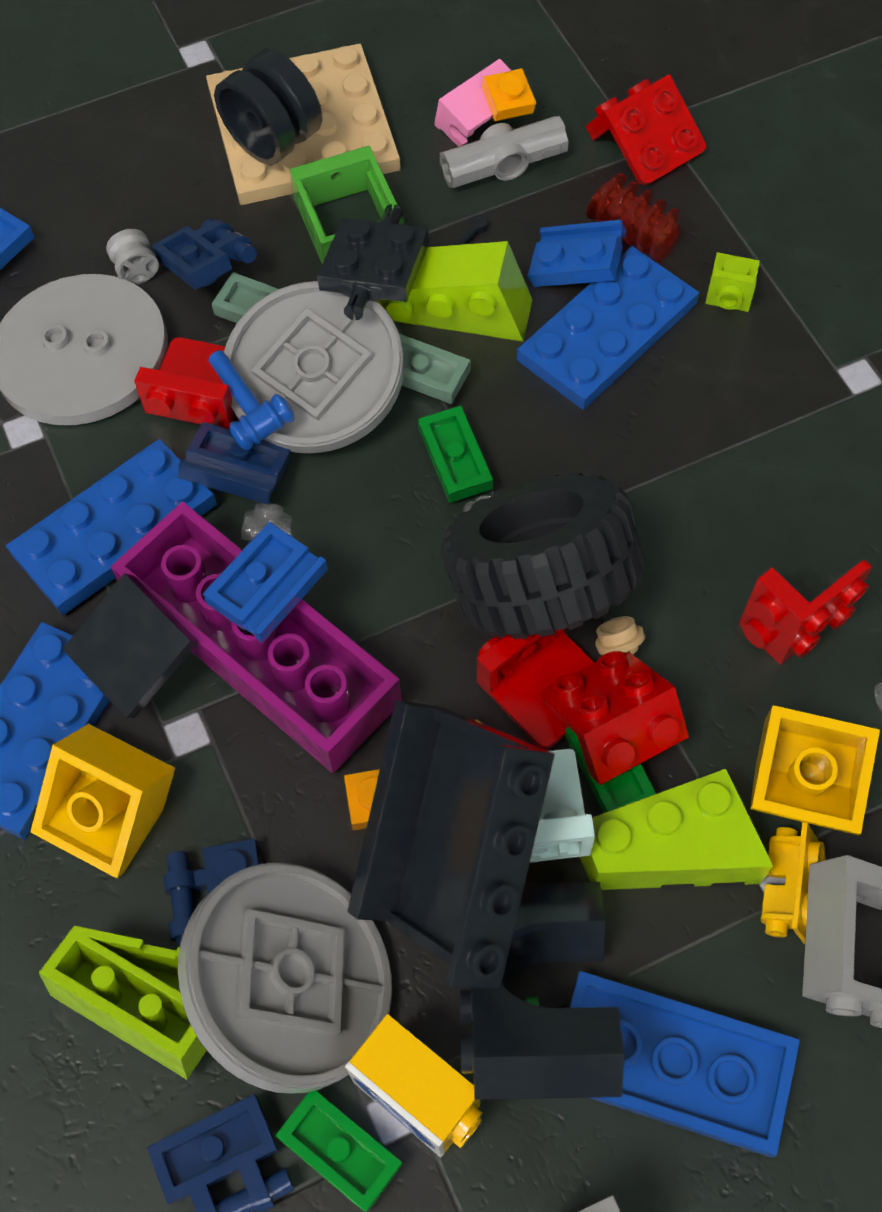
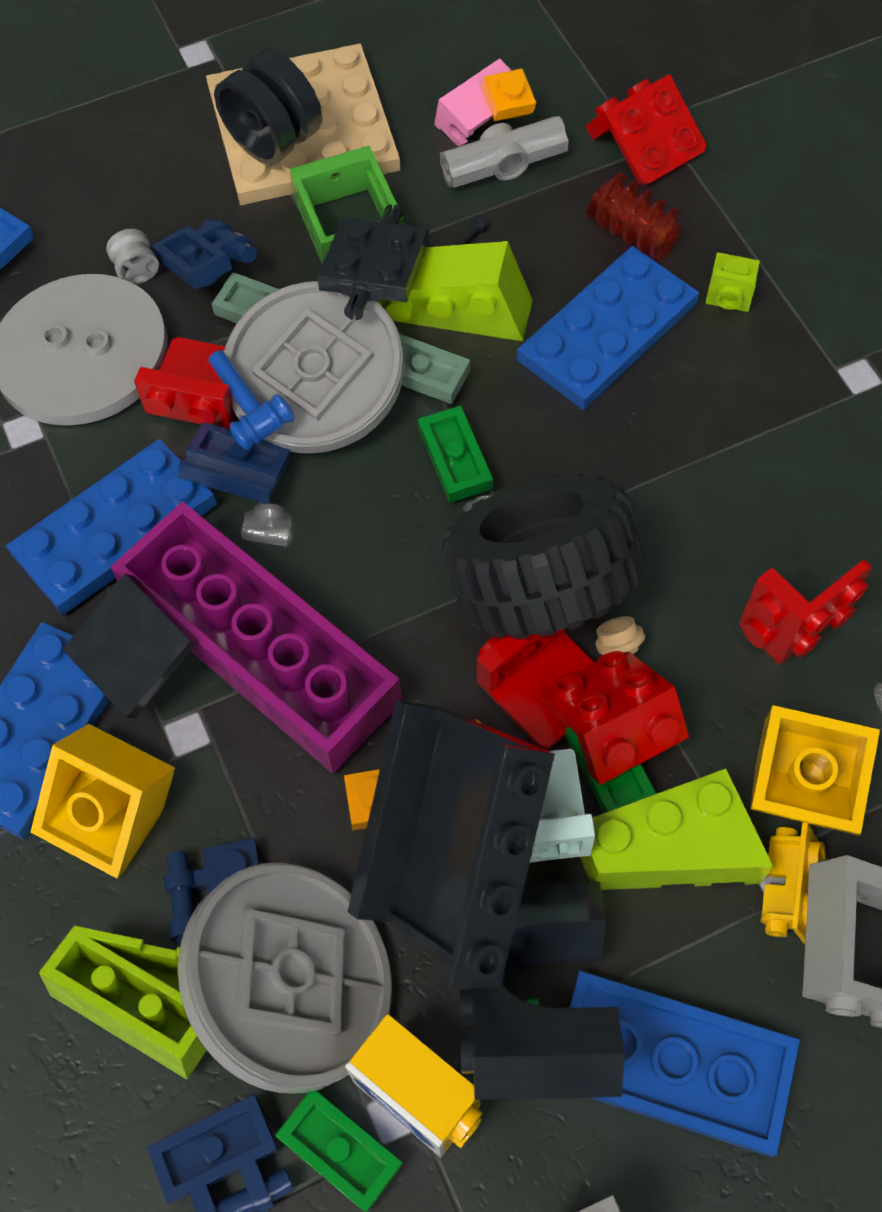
(265, 581): blue plate -> none
(577, 253): blue plate -> none

